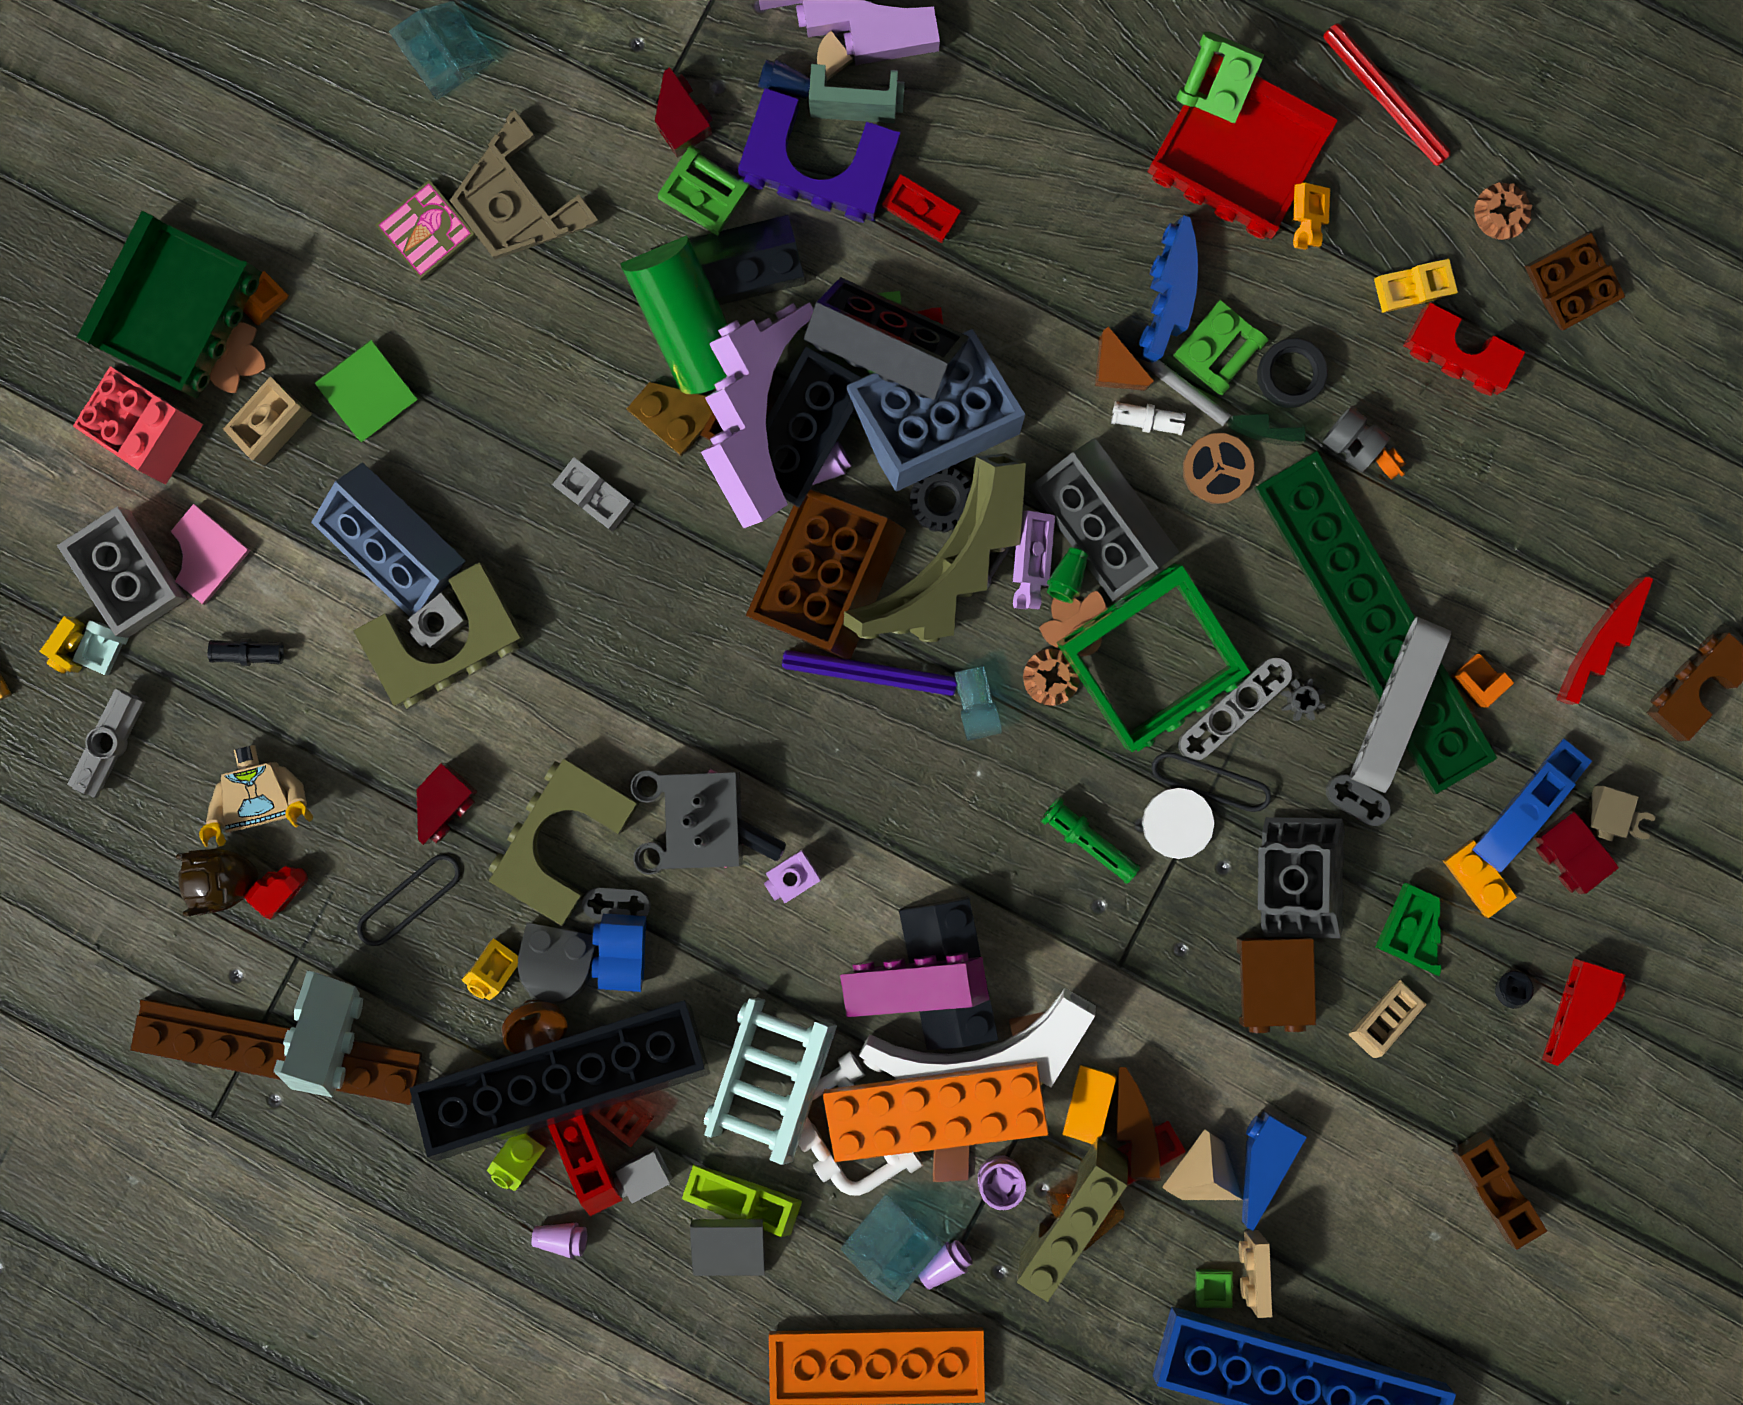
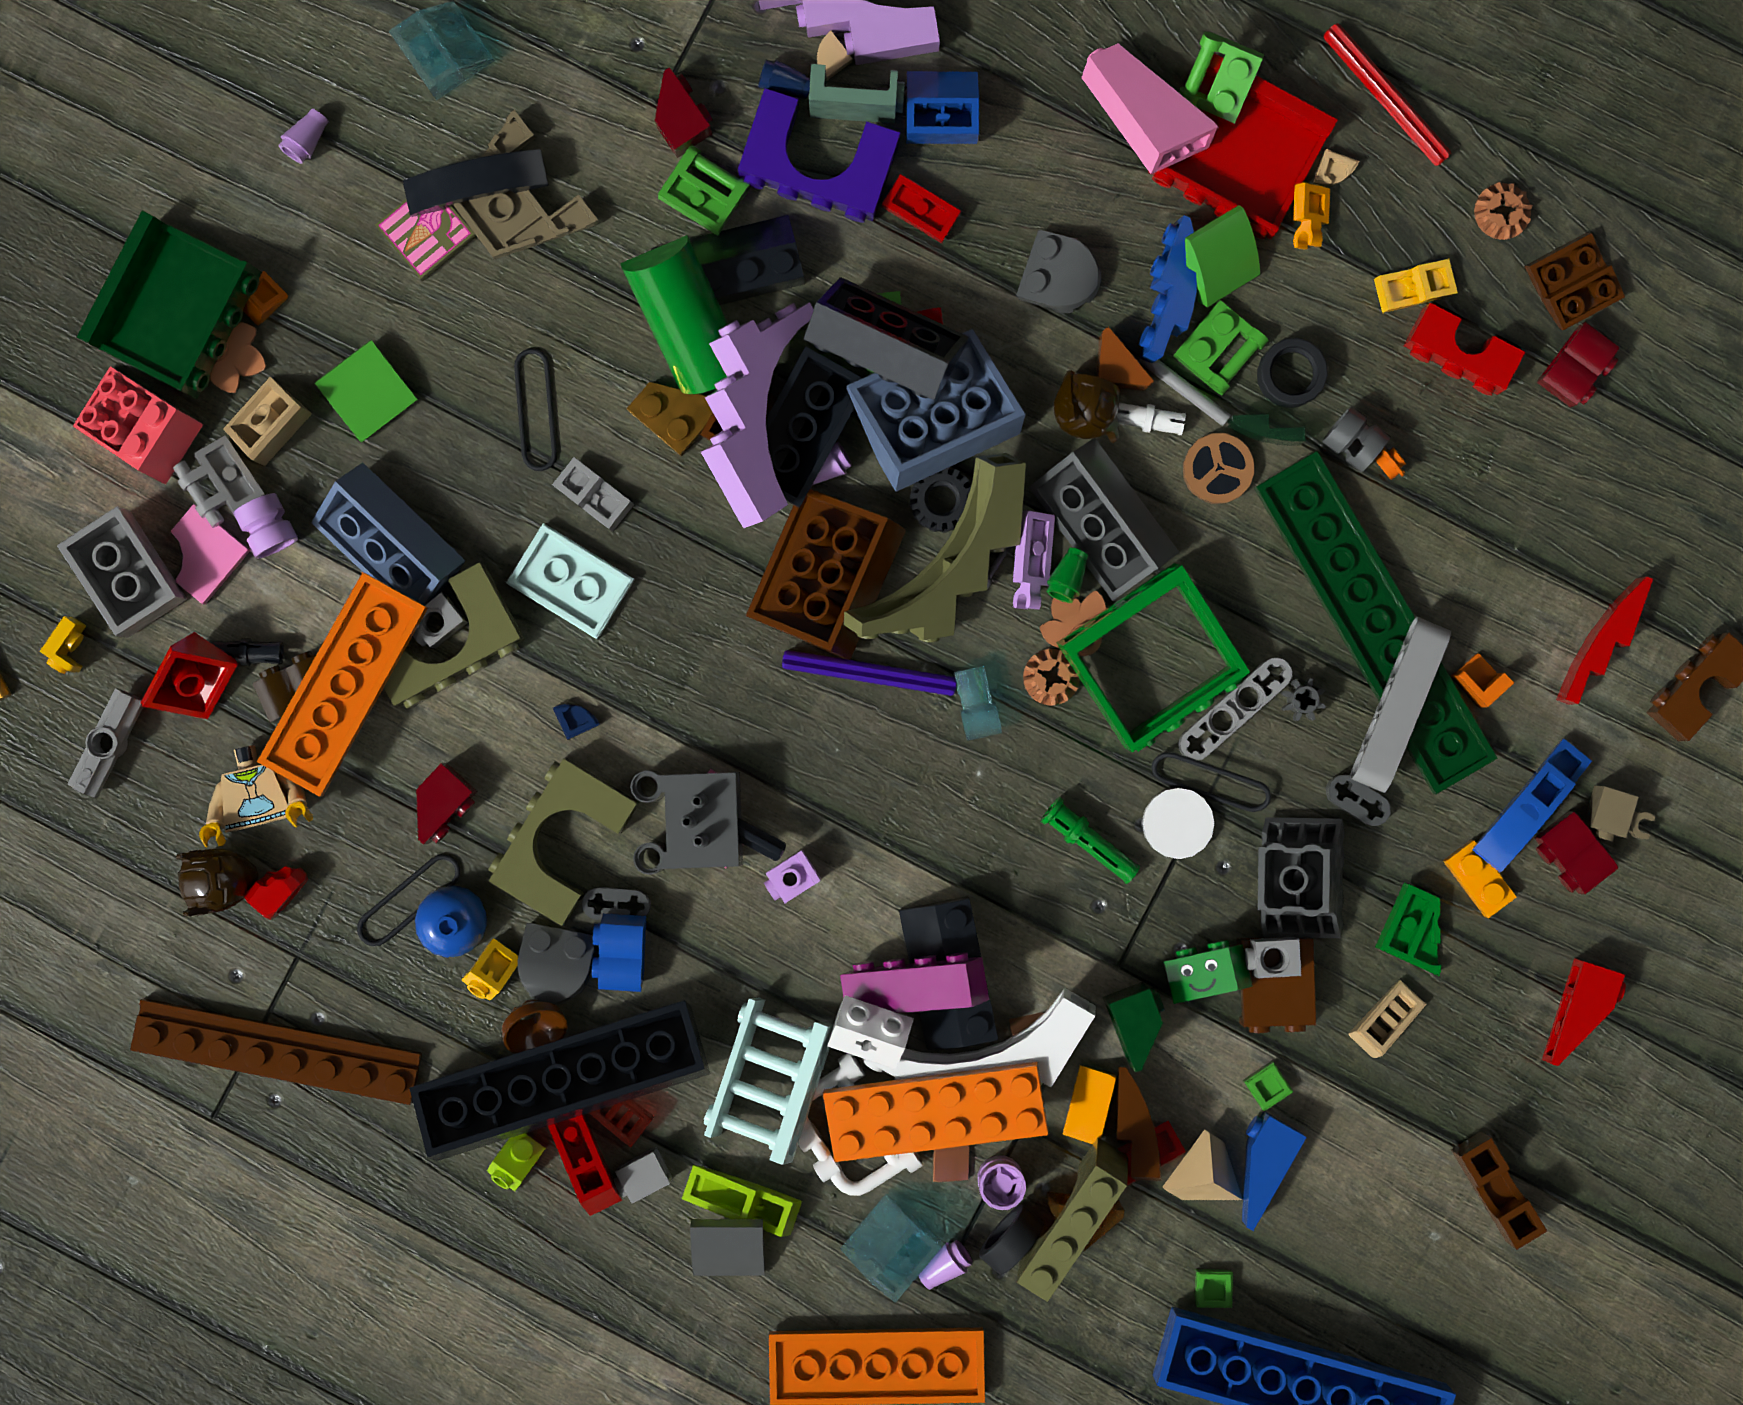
(99, 648): light aqua tile -> none
(190, 678): none -> red slope
(228, 475): none -> light grey plate
(264, 523): none -> lavender wheel
(279, 686): none -> dark brown brick
(303, 137): none -> lavender cone
(321, 1035): light aqua wedge -> none
(342, 684): none -> orange plate
(451, 921): none -> blue cylinder
(475, 179): none -> black slope
(550, 409): none -> black piece
(561, 1239): lavender cone -> none
(570, 581): none -> light aqua tile
(575, 720): none -> dark blue tile
(870, 1032): none -> white brick
(942, 107): none -> blue slope
(1011, 1239): none -> black tyre
(1059, 273): none -> dark grey slope
(1087, 406): none -> dark brown helmet
(1136, 1021): none -> dark green slope
(1146, 109): none -> bright pink slope
(1207, 973): none -> green brick
(1222, 256): none -> bright green slope
(1257, 1284): tan plate -> none
(1268, 1086): none -> bright green tile
(1289, 961): none -> light grey brick
(1334, 169): none -> tan tile
(1514, 989): black tile -> none
(1578, 365): none -> dark red brick

